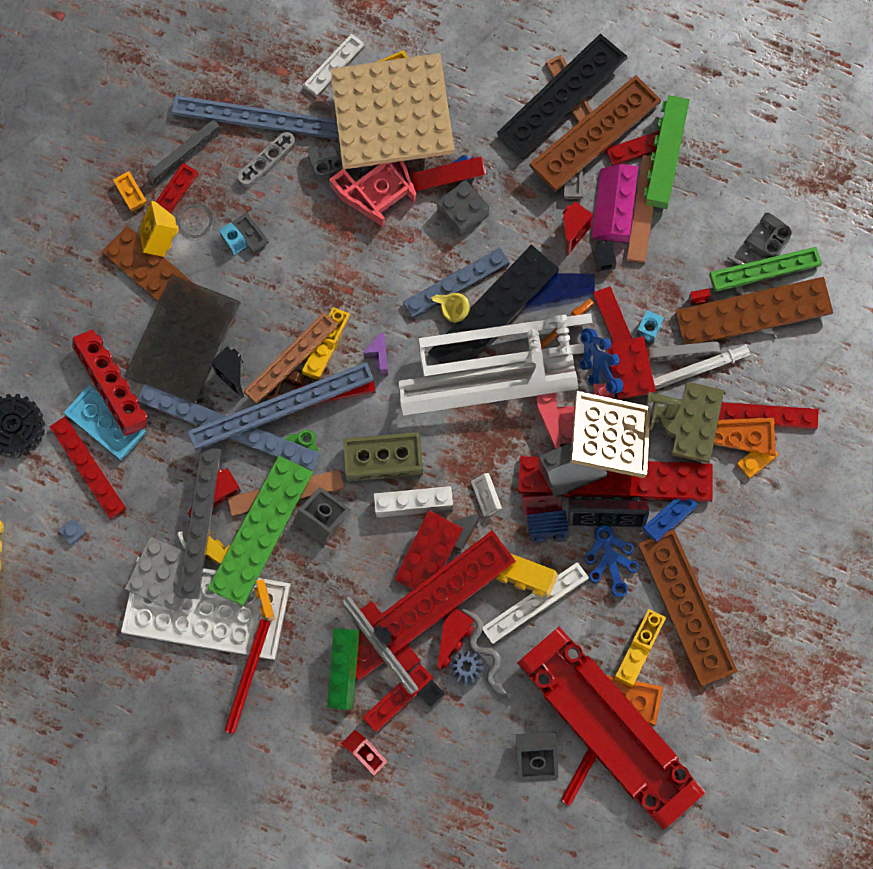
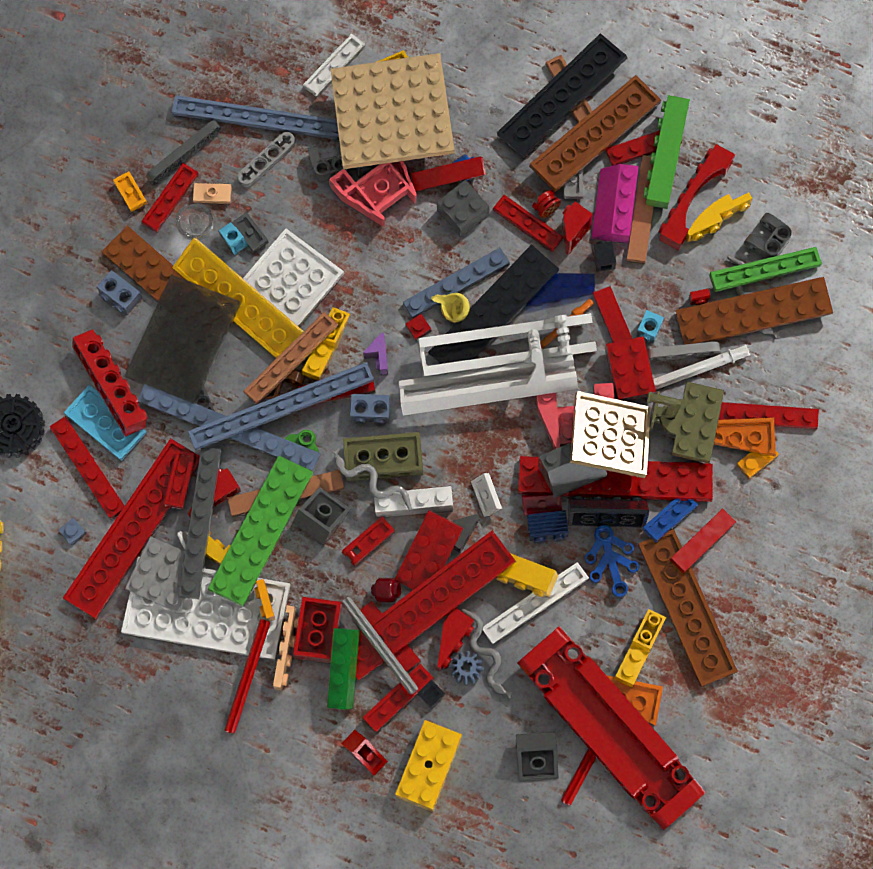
(122, 290): none -> sand blue brick
(125, 536): none -> red plate
(157, 230): yellow slope -> none
(179, 479): none -> red tile
(212, 193): none -> light nougat plate
(230, 369): black slope -> none
(255, 314): none -> yellow plate
(281, 677): none -> light nougat wing
(293, 276): none -> white plate
(316, 629): none -> red brick
(368, 541): none -> red plate
(370, 403): none -> sand blue brick
(373, 480): none -> light grey animal
(384, 634): black plate -> none
(386, 590): none -> dark red head
(418, 327): none -> red plate
(422, 784): none -> yellow brick
(528, 223): none -> red tile
(546, 204): none -> red wheel
(590, 340): blue plant -> none
(702, 540): none -> red tile
(711, 218): none -> yellow slope
(717, 163): none -> red arch

